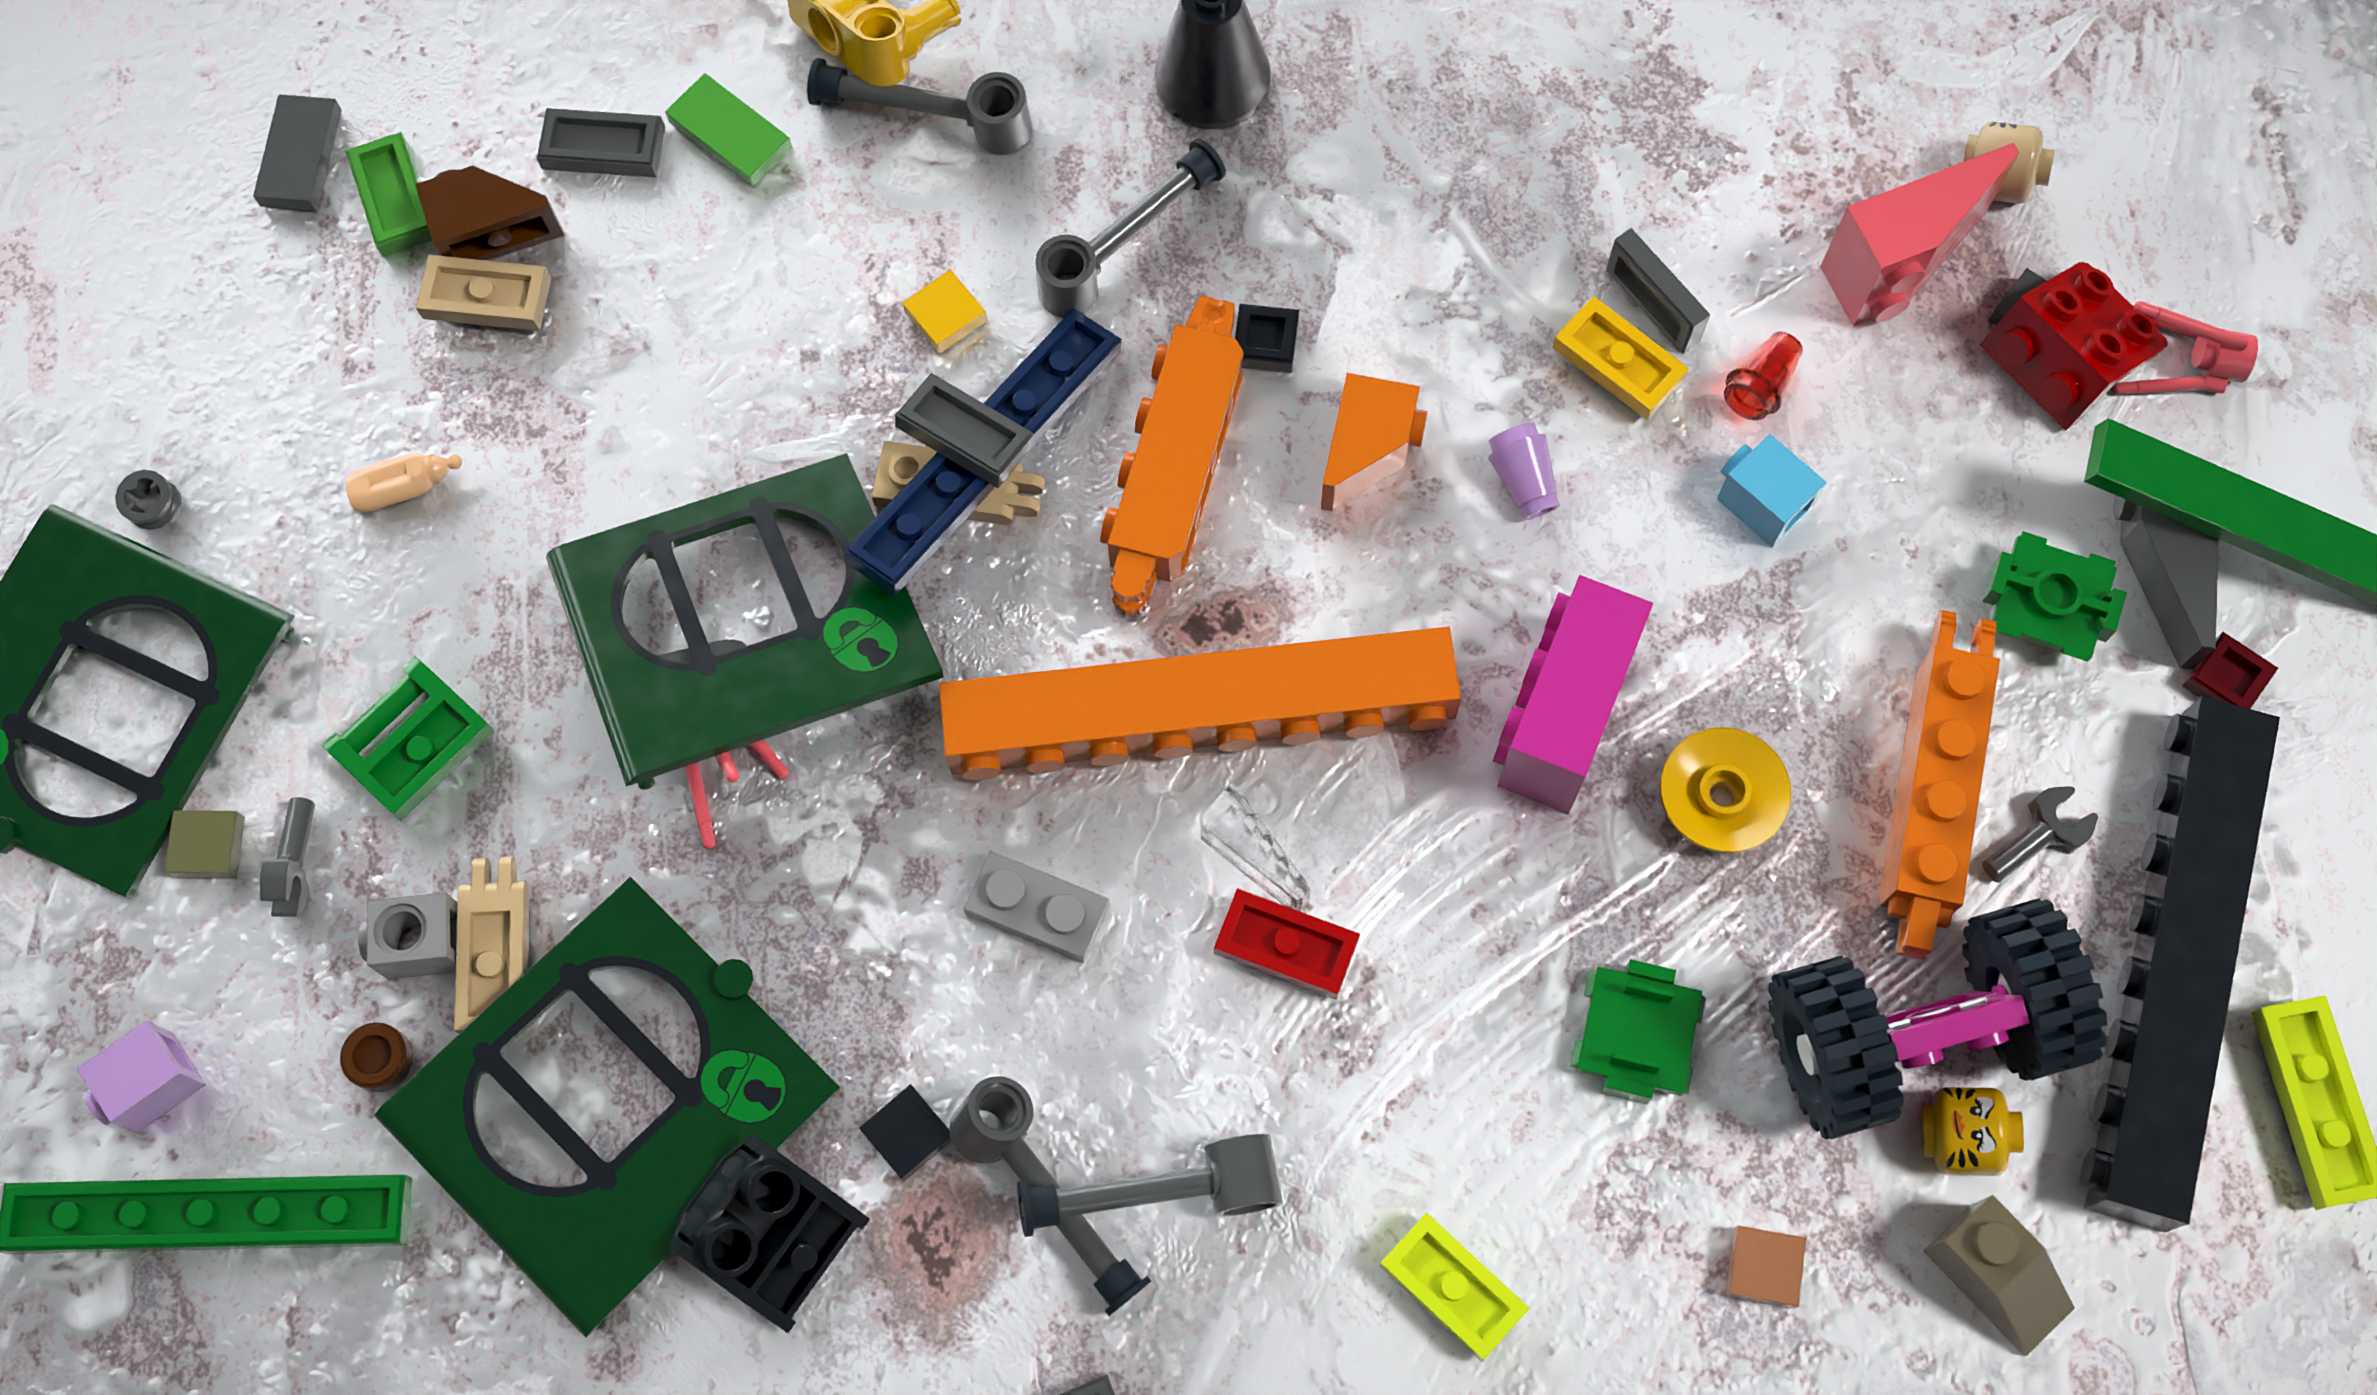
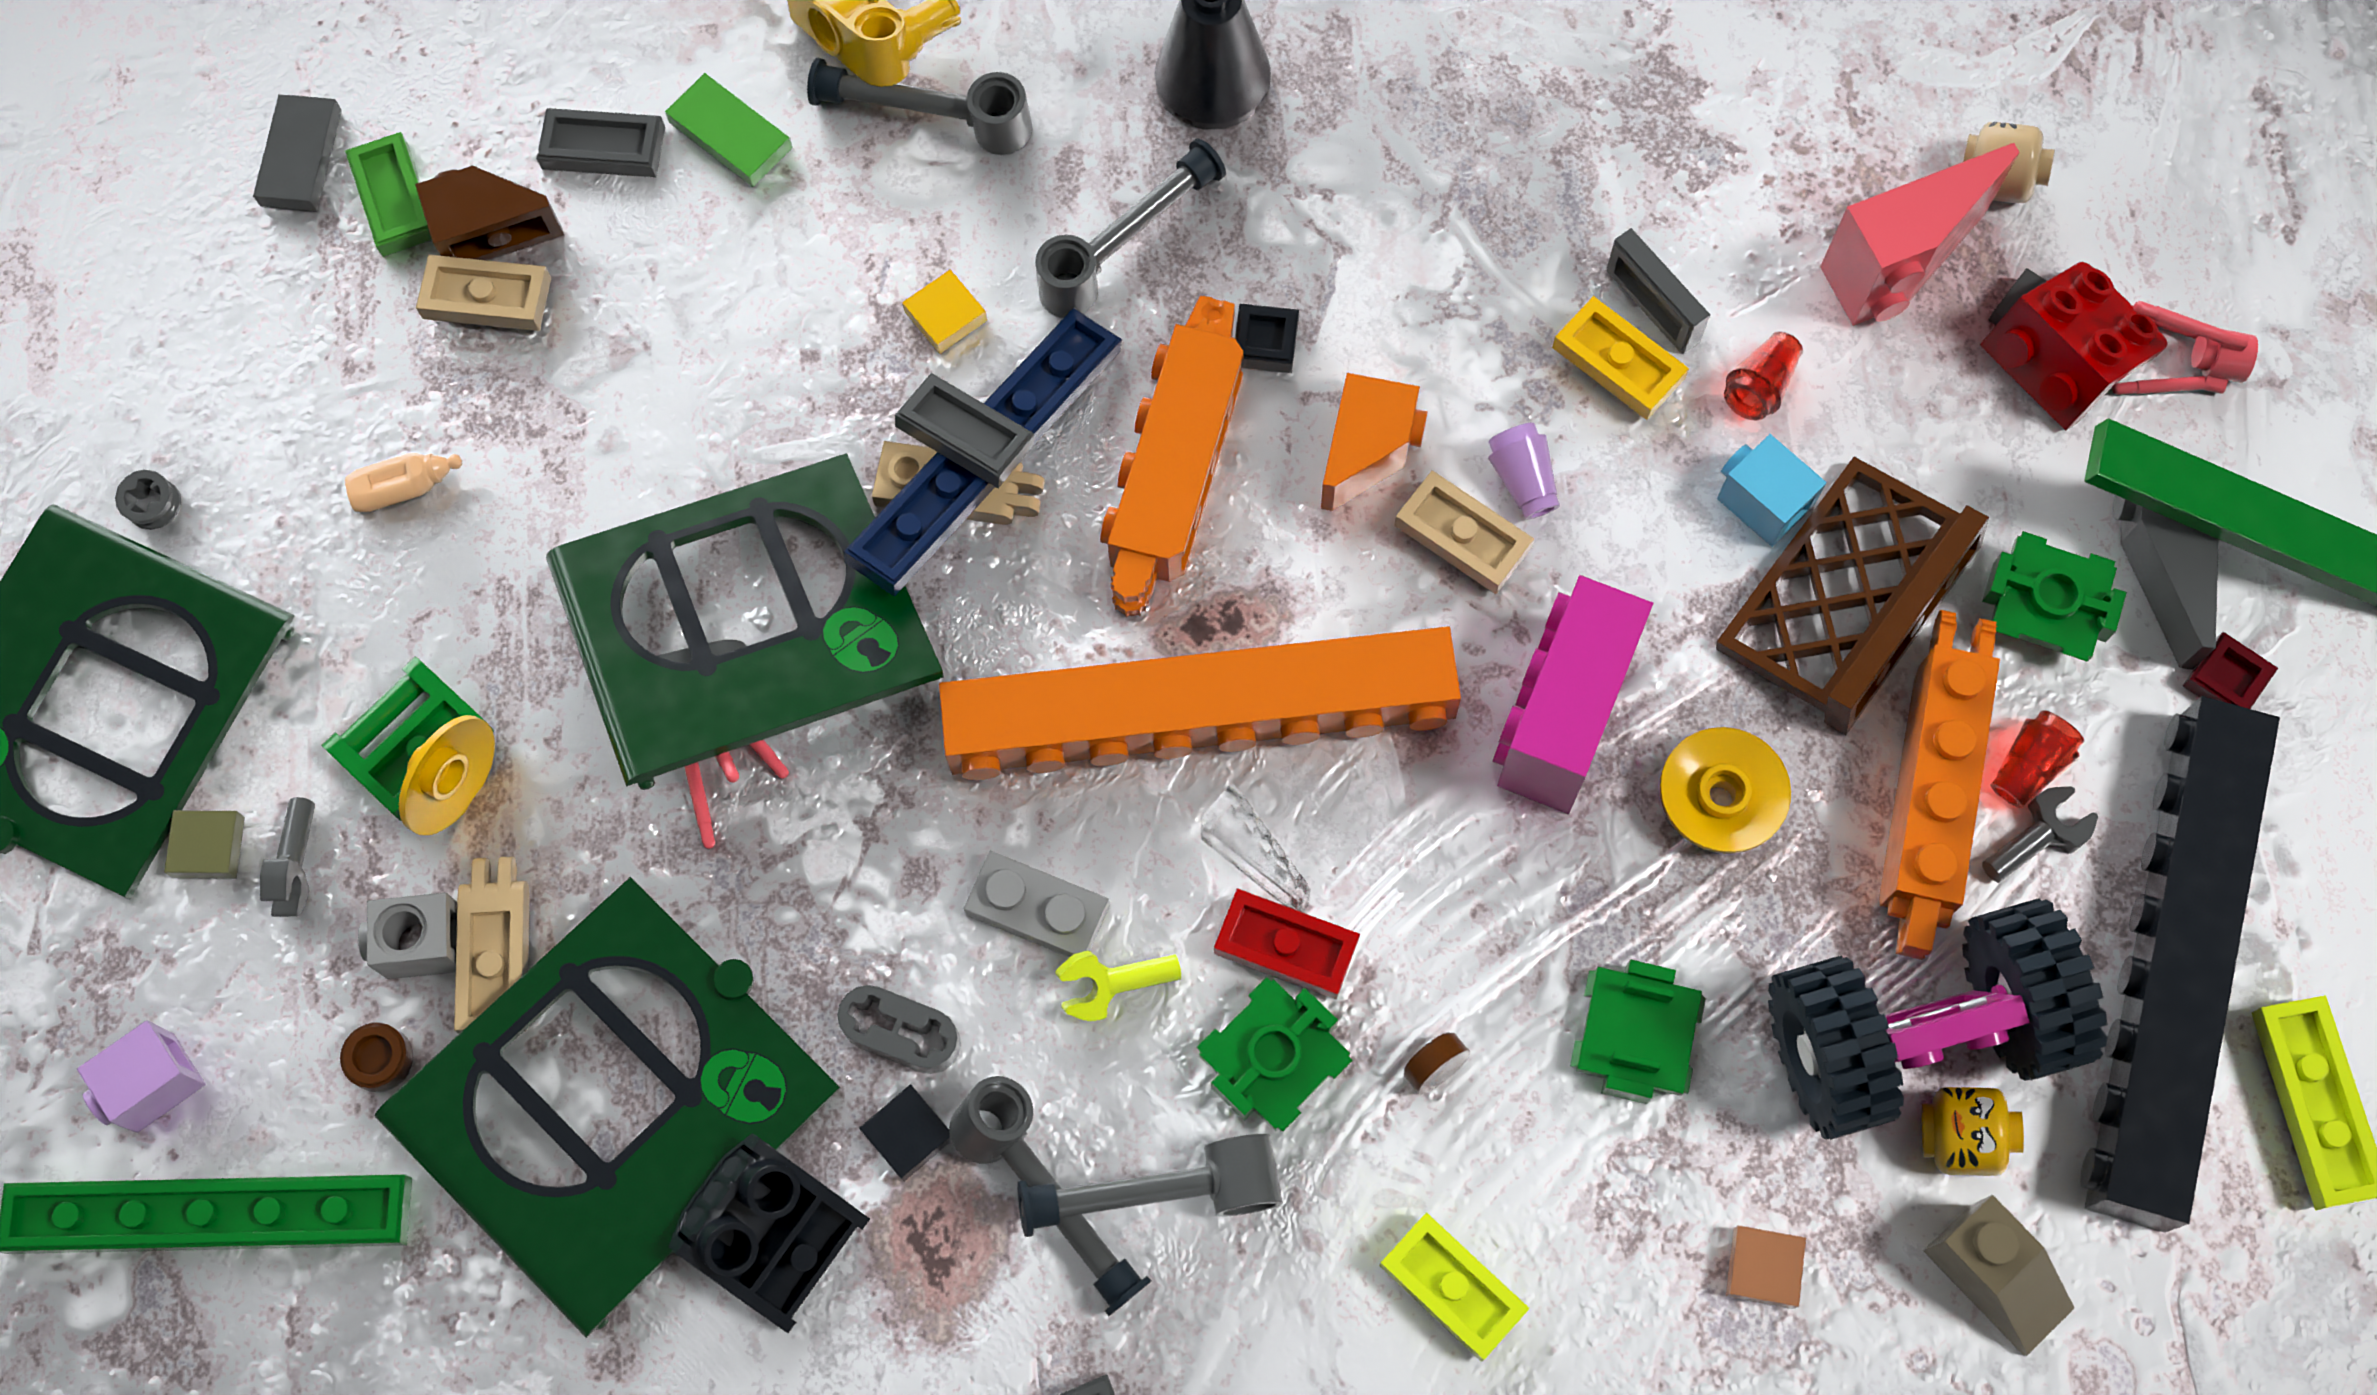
(446, 775): none -> yellow dish
(905, 1014): none -> dark grey beam
(1112, 981): none -> neon yellow bar
(1274, 1054): none -> green piece
(1436, 1062): none -> reddish brown tile
(1464, 532): none -> tan plate
(1892, 628): none -> reddish brown fence
(2037, 757): none -> clear red cone

